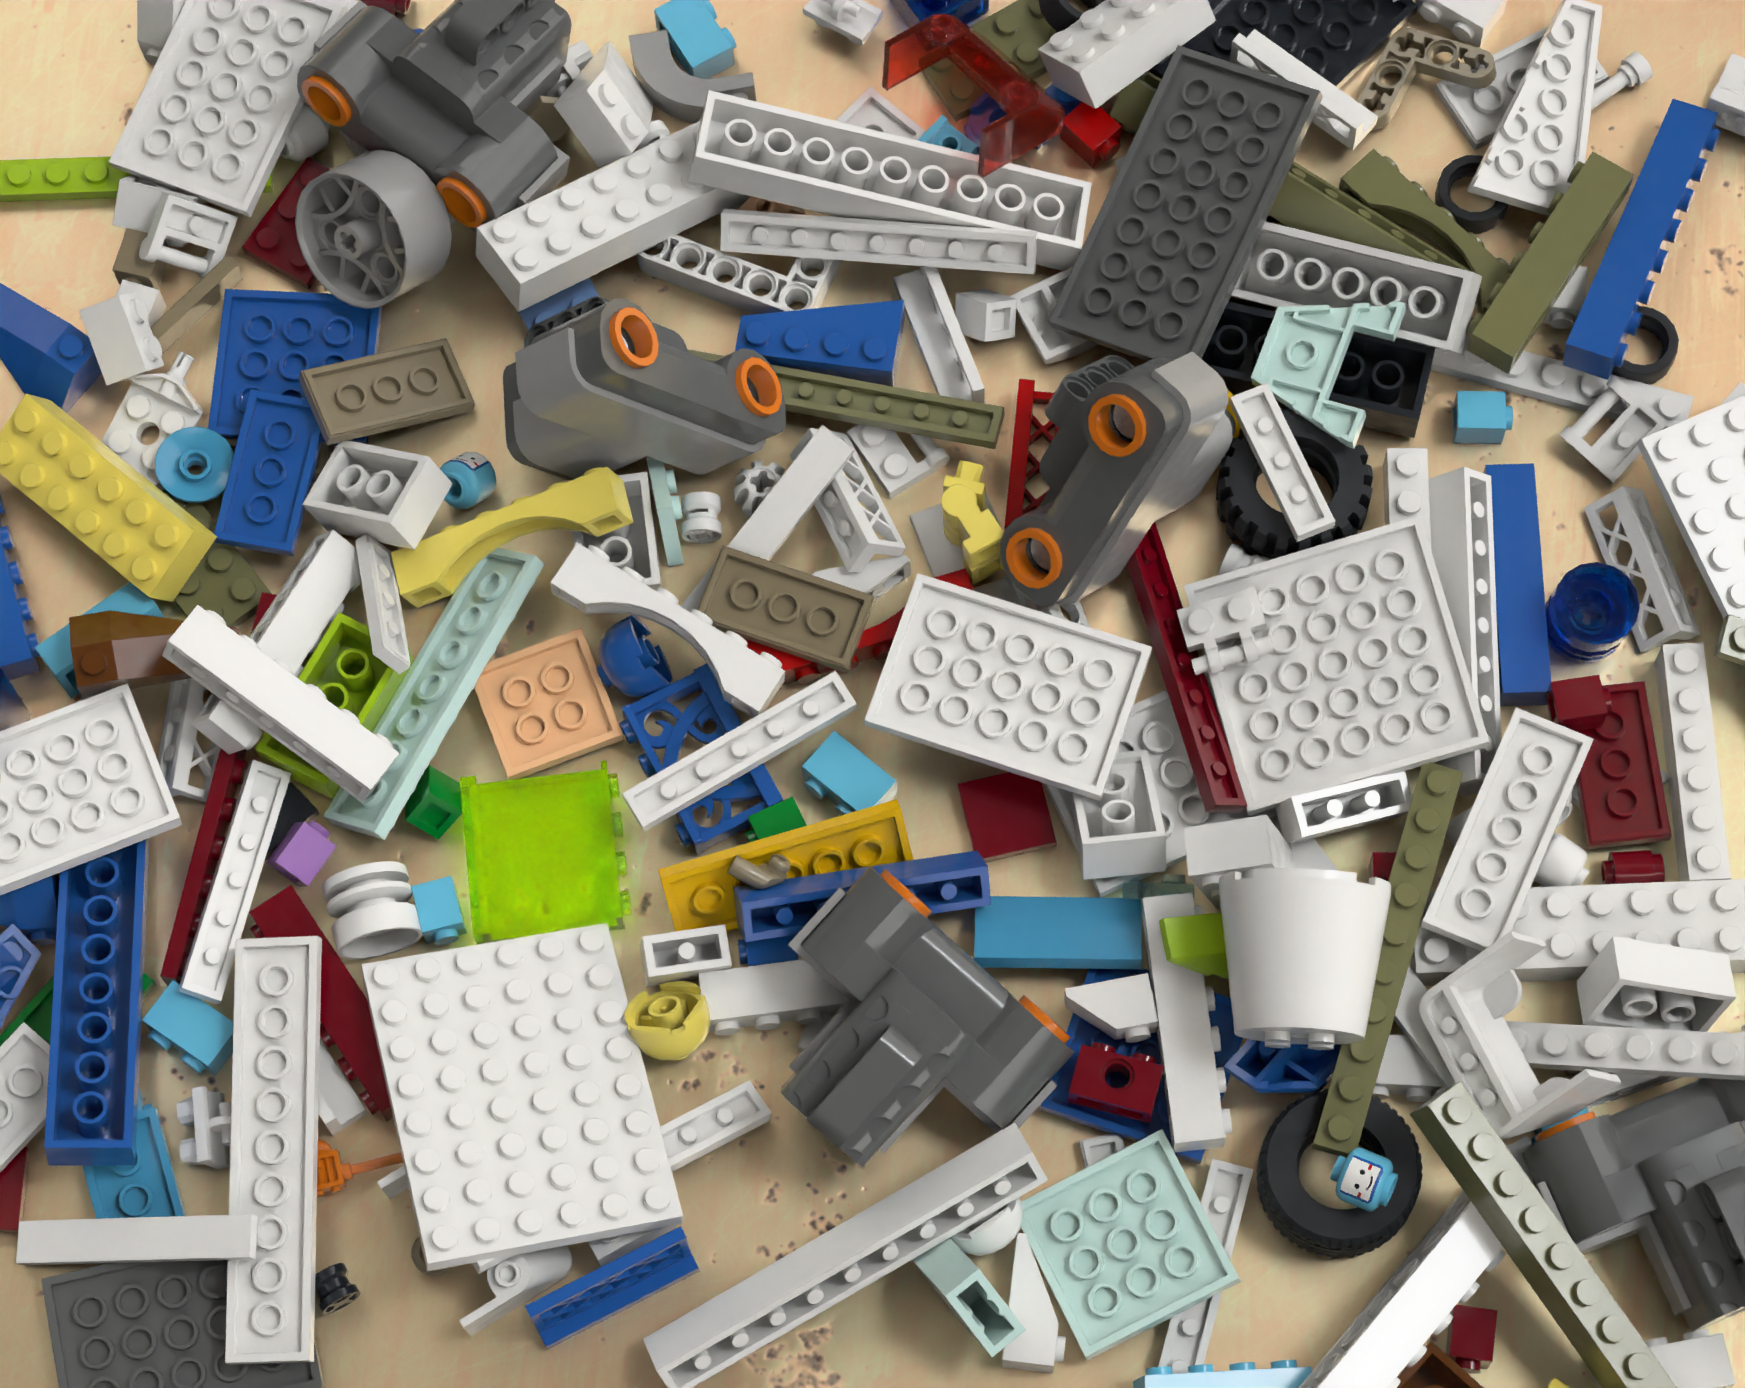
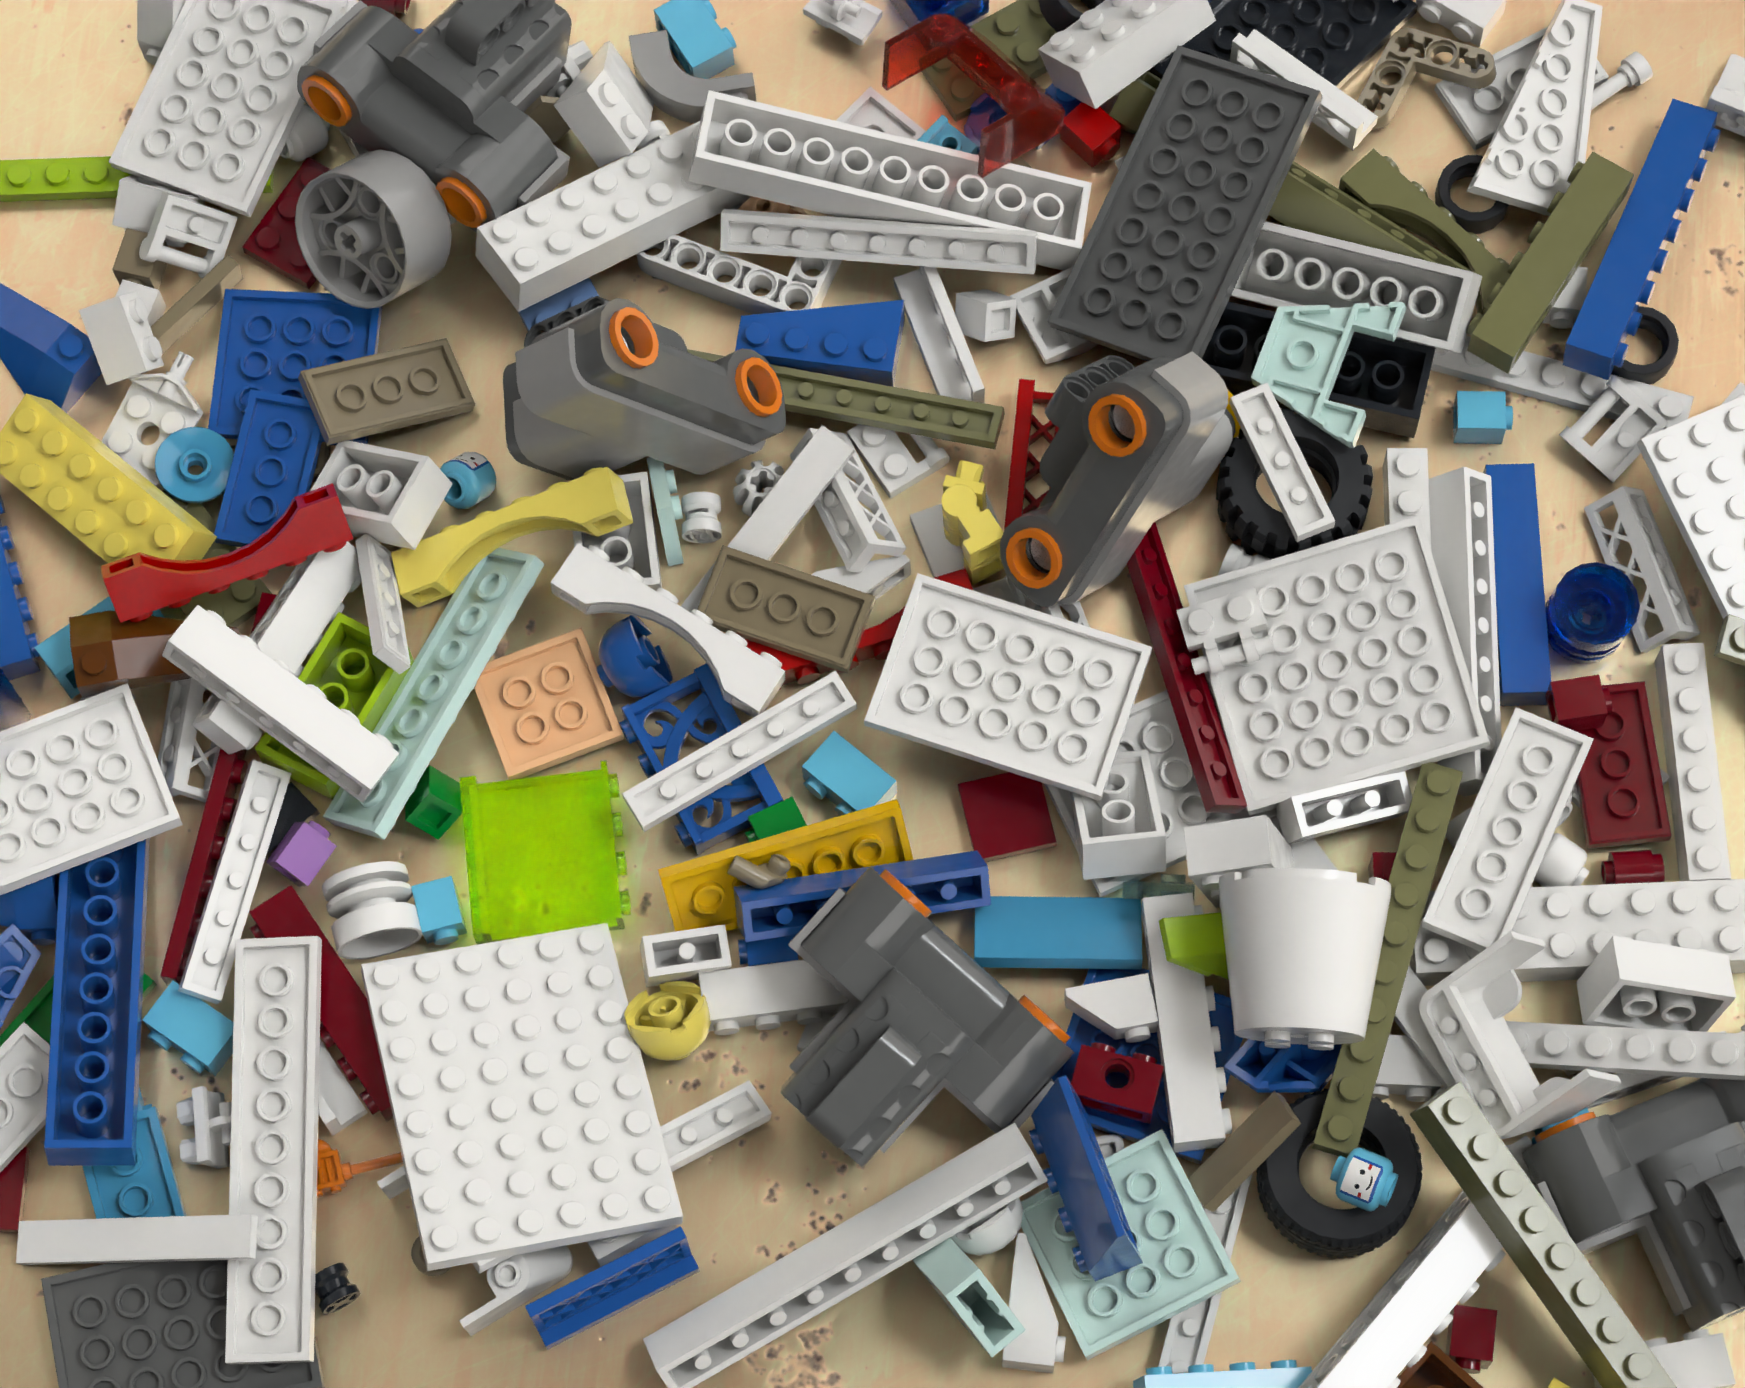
(150, 583): none -> red arch
(1083, 1183): none -> blue slope
(1244, 1151): none -> dark tan tile

